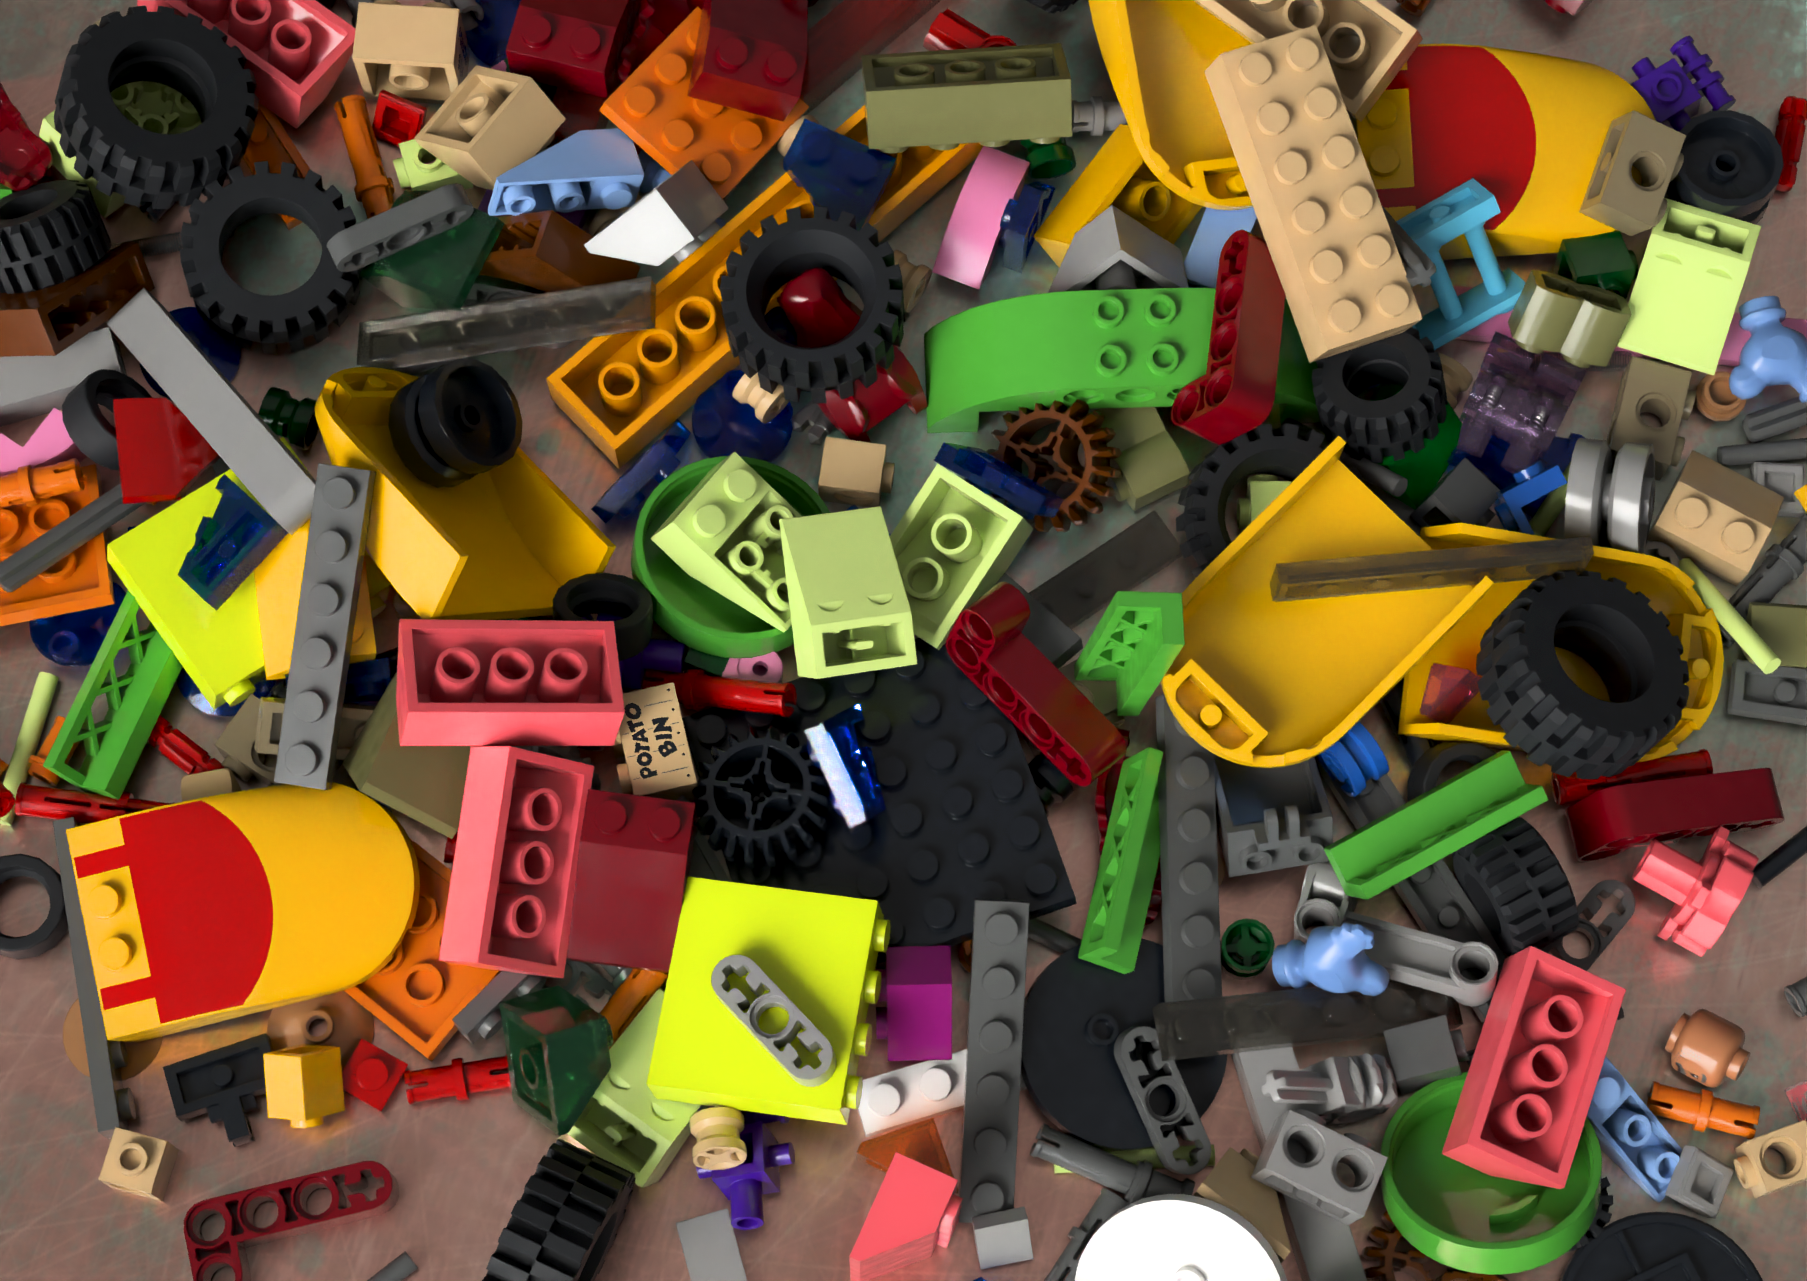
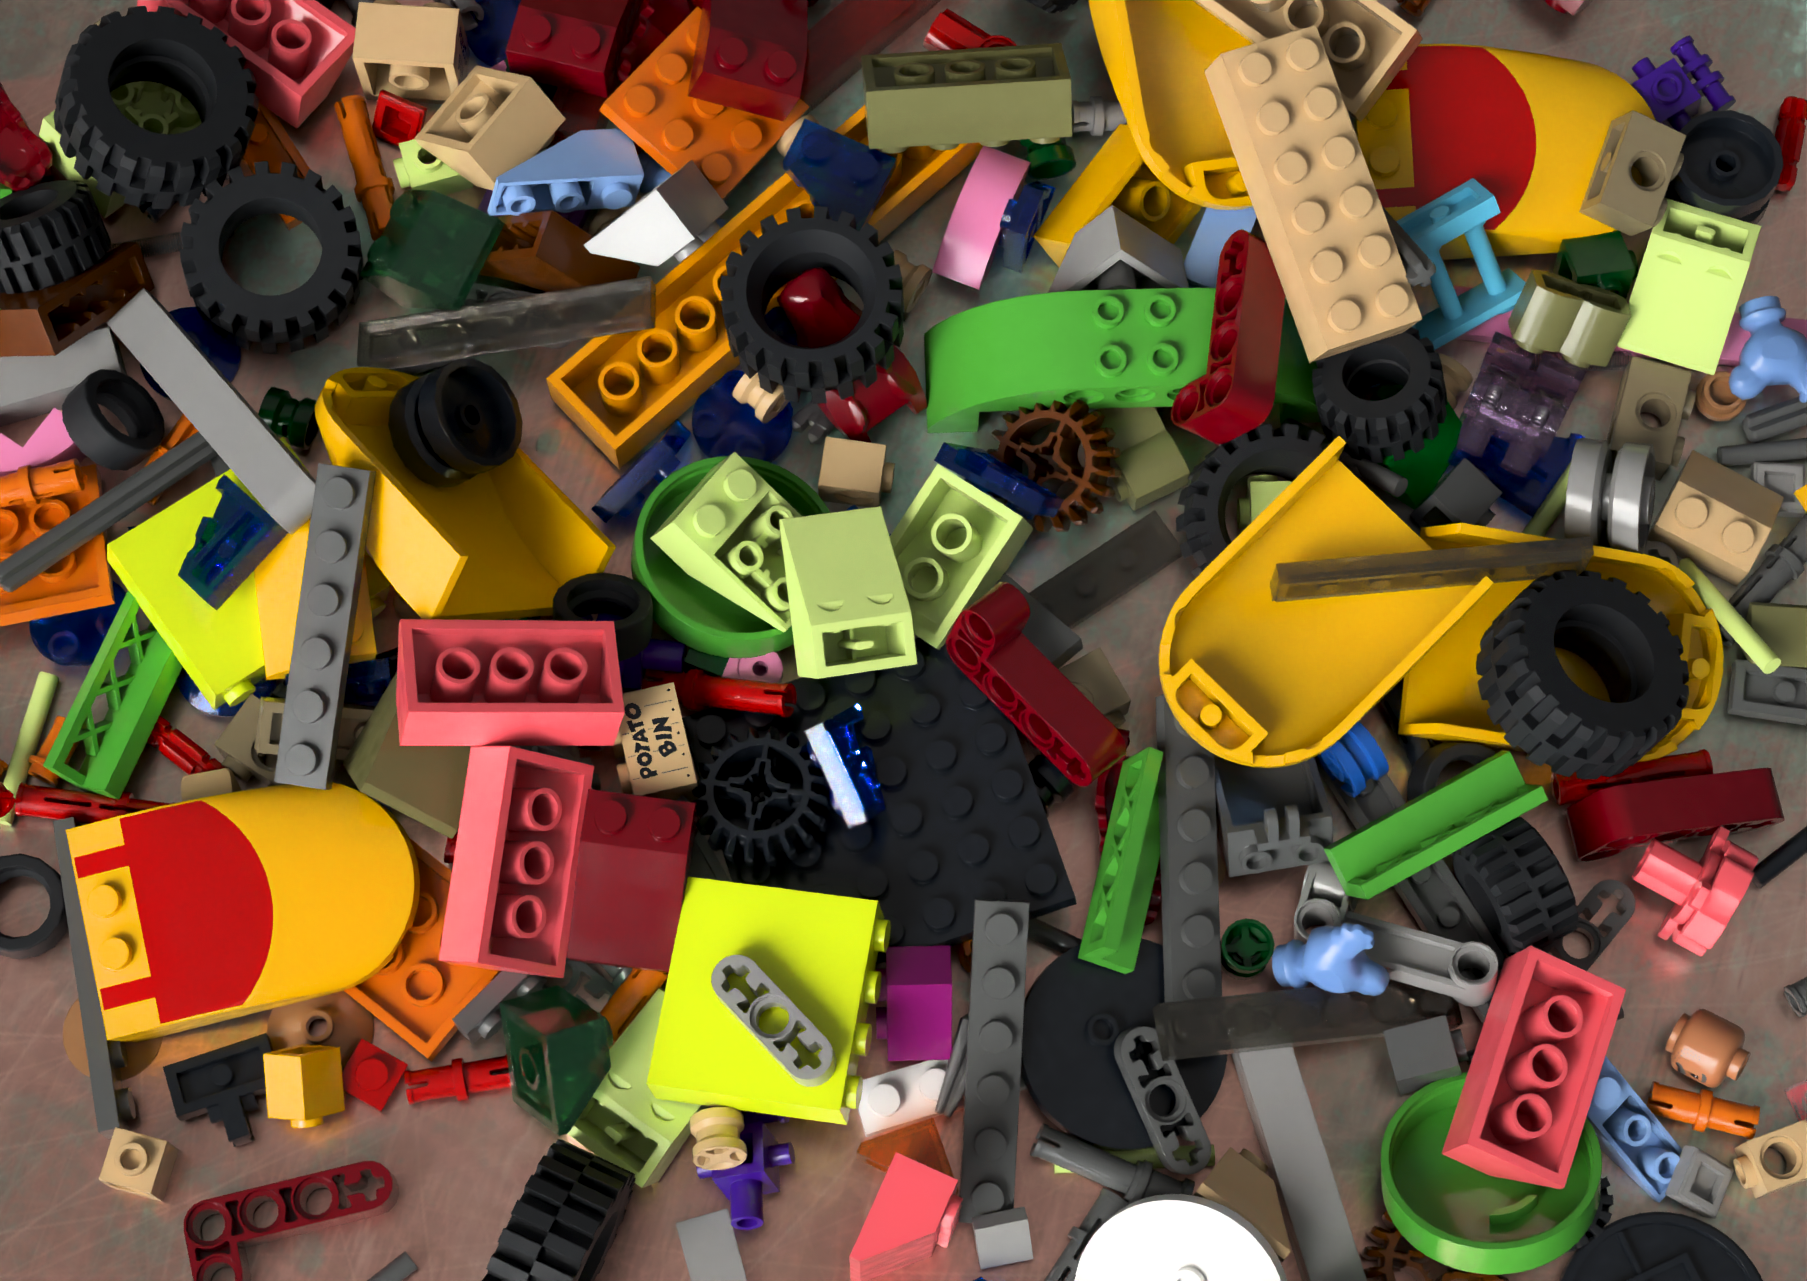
(157, 450): red slope -> none
(400, 227): dark grey beam -> none
(954, 1079): none -> flat silver piece
(1134, 646): bright green fence -> none
(1316, 1179): light grey brick -> none
(1337, 1088): light grey gear -> none
(1448, 692): clear pink slope -> none
(1531, 483): blue bracket -> none

